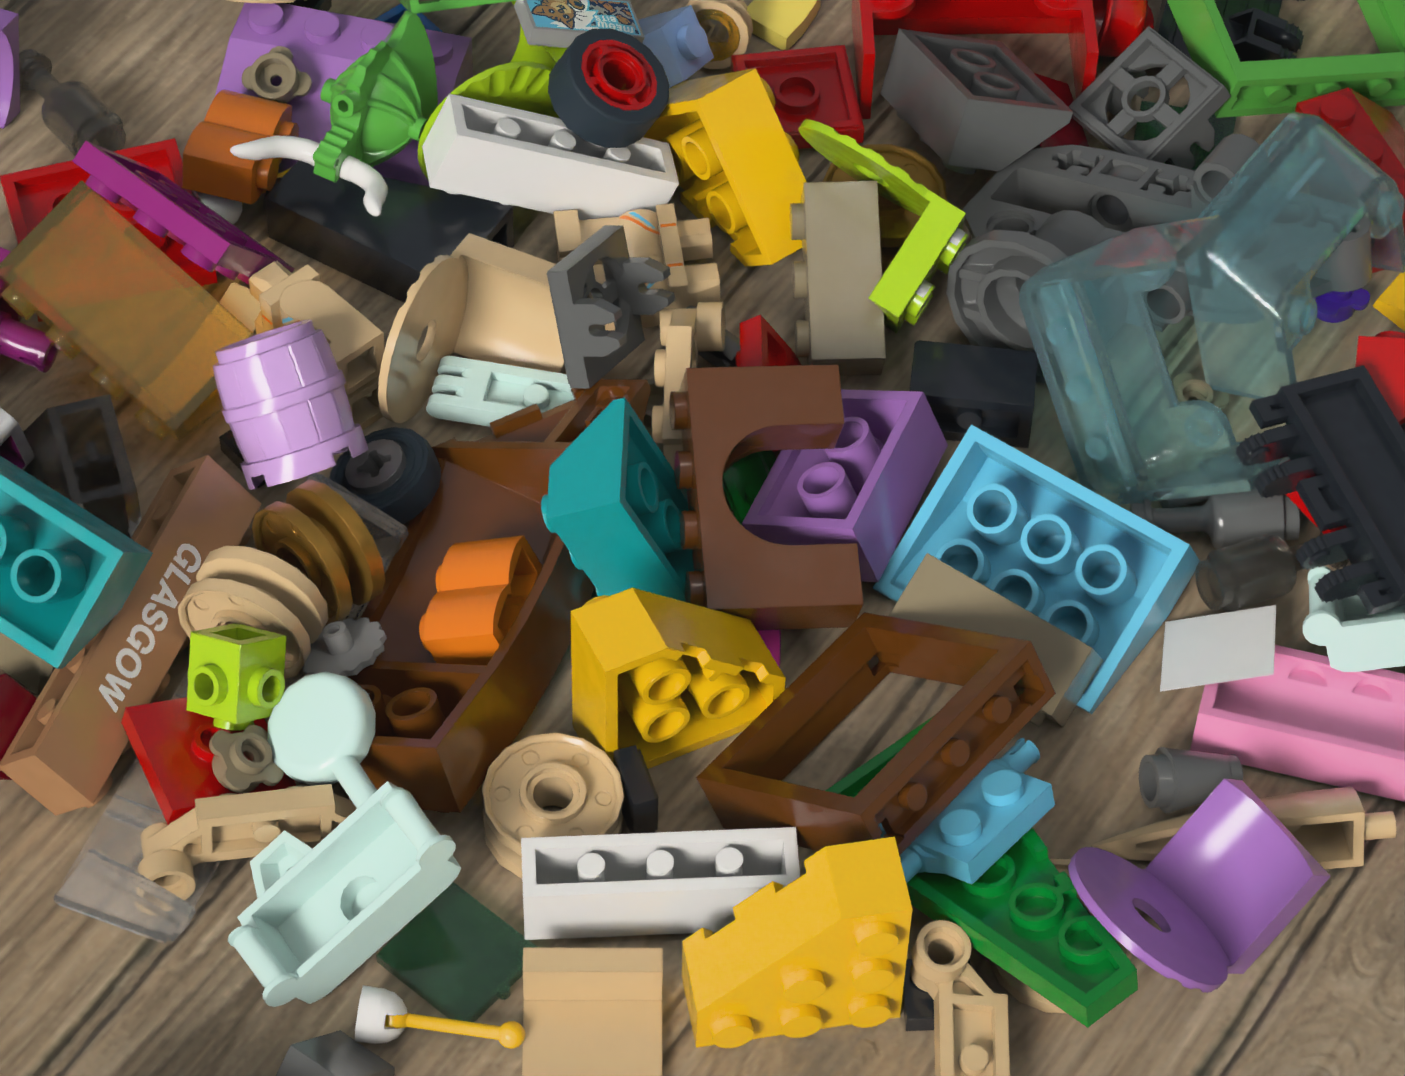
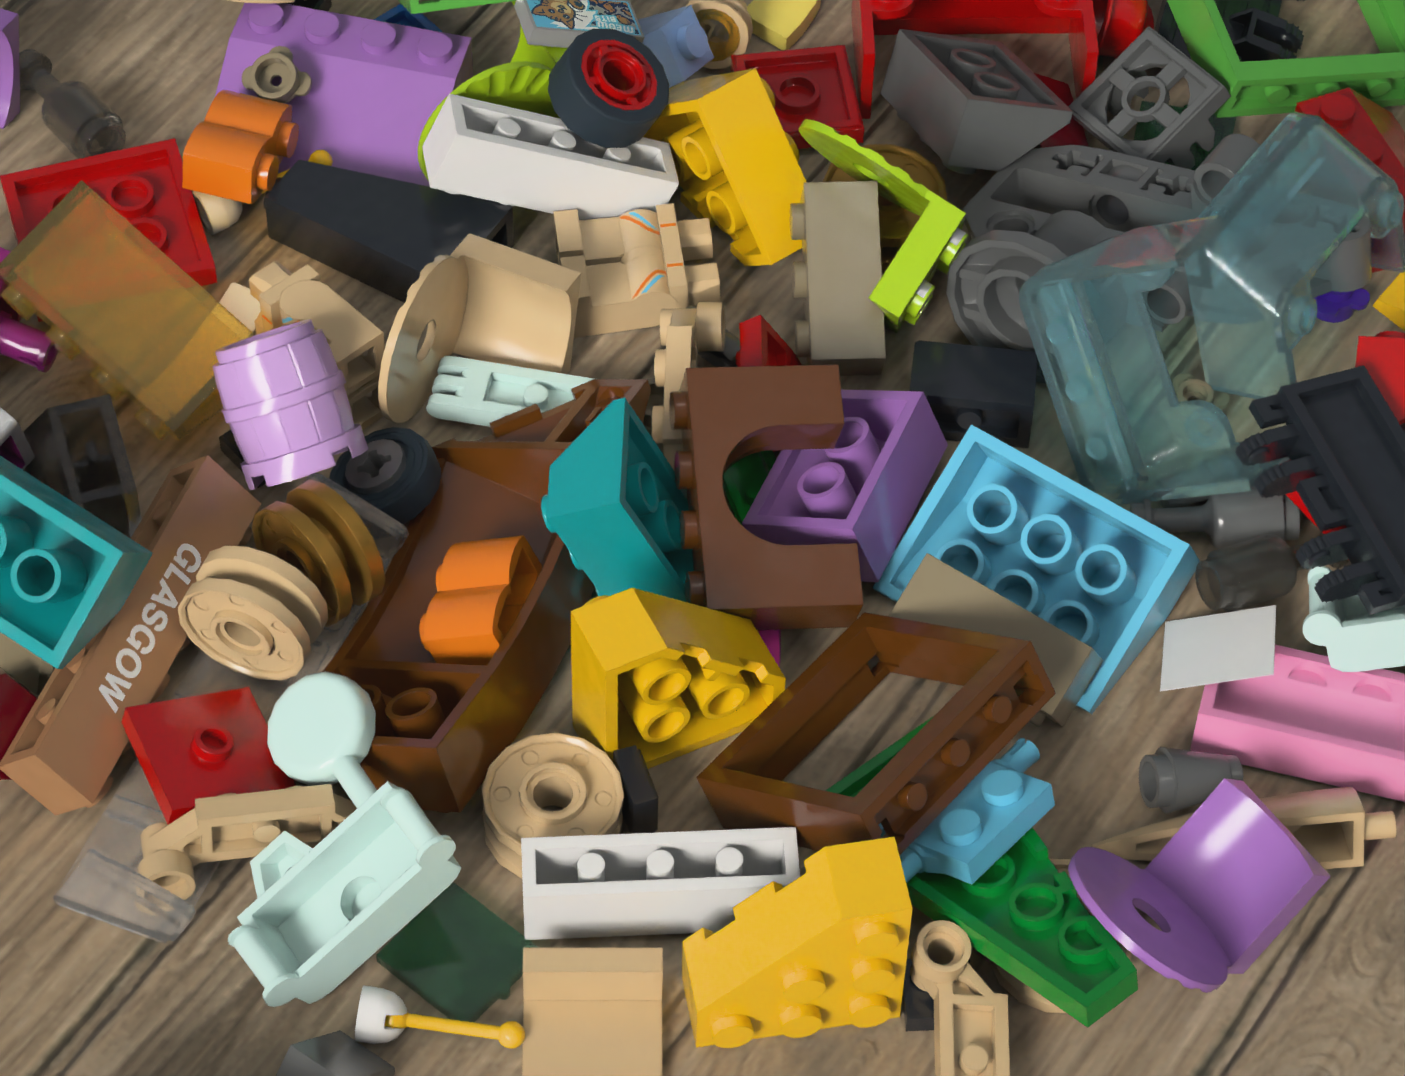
(174, 212): magenta plate -> none
(234, 769): dark tan plate -> none
(235, 674): lime brick -> none
(346, 647): light grey piece -> none
(373, 113): bright green helmet -> none
(585, 344): dark grey piece -> none

